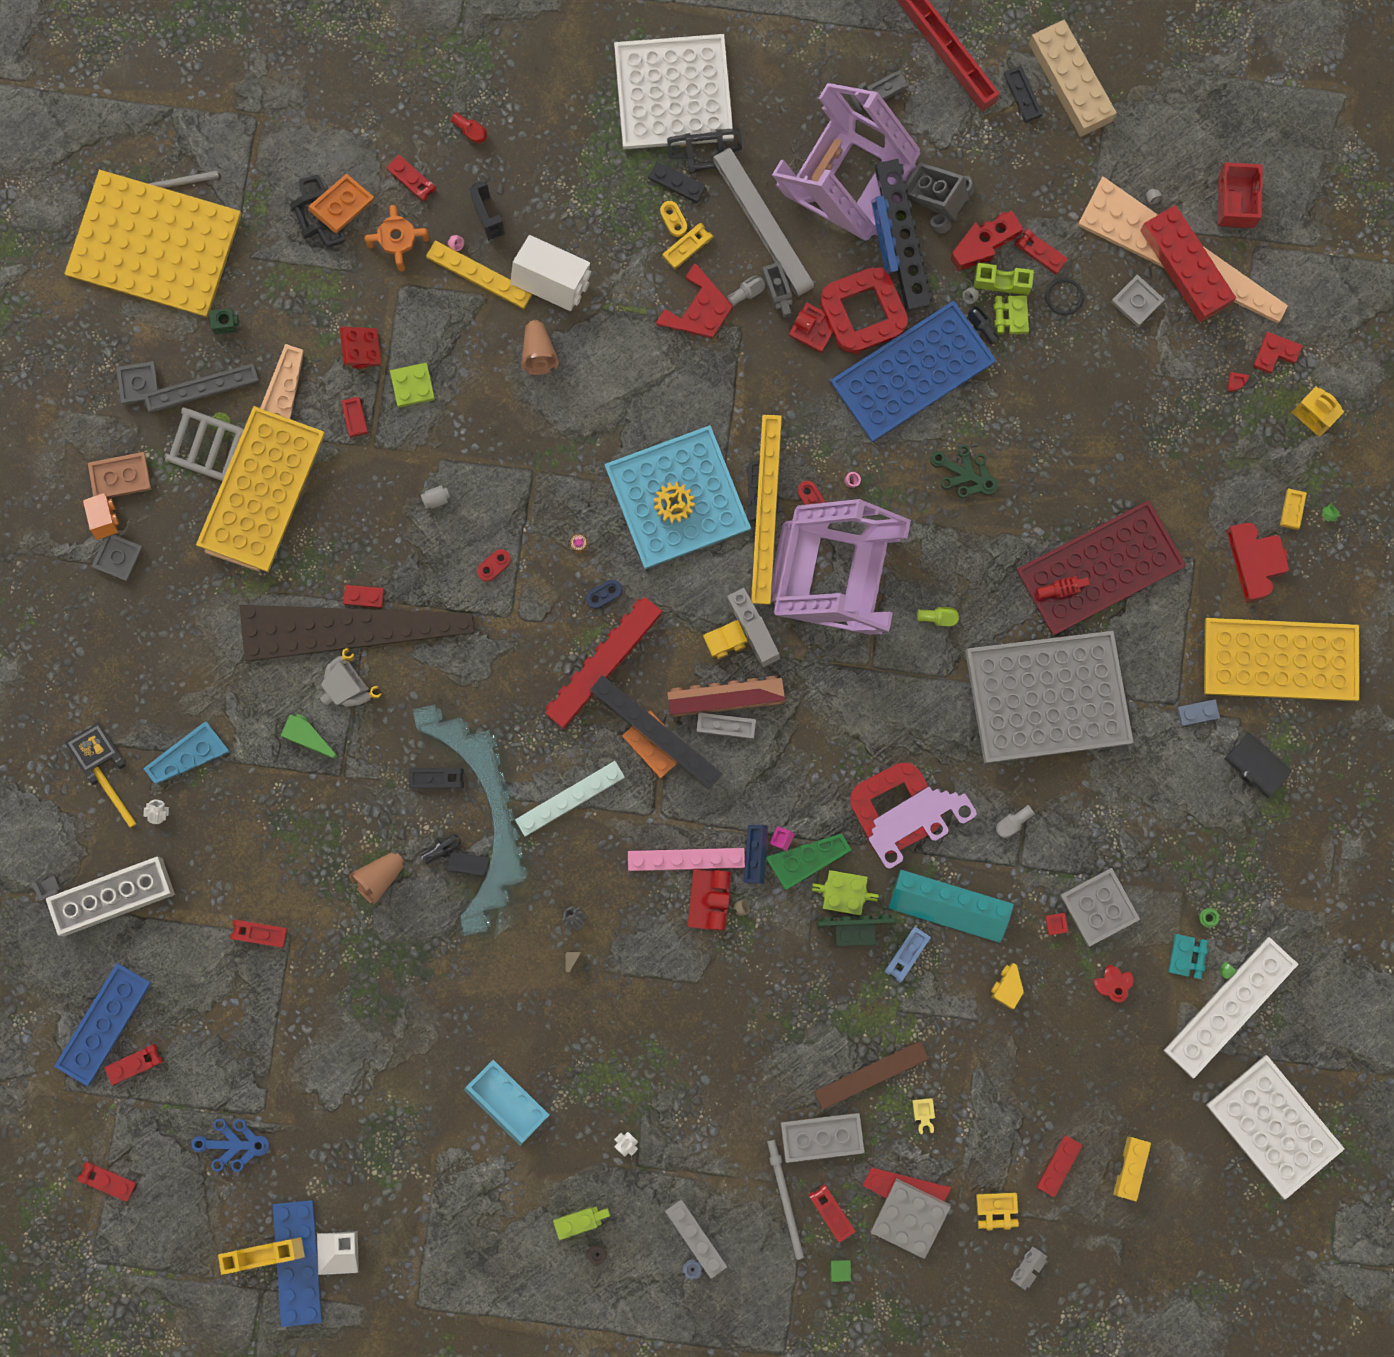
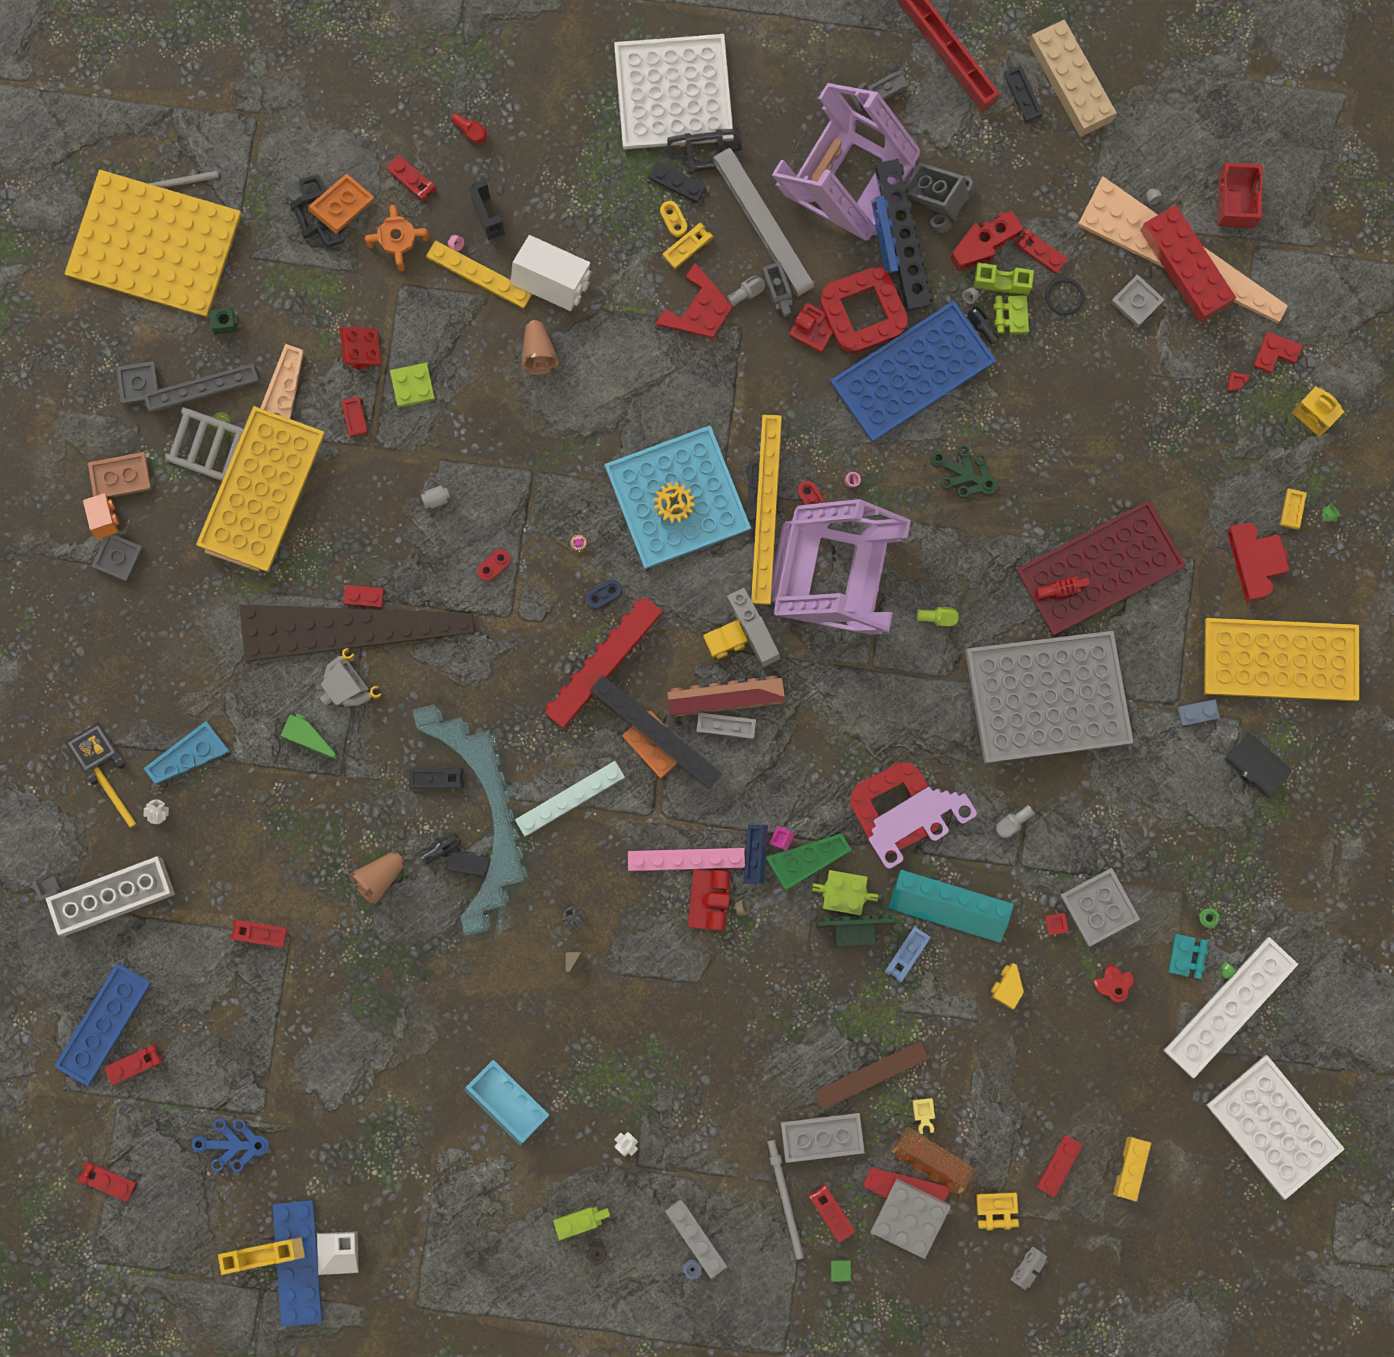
(933, 1160): none -> clear orange brick

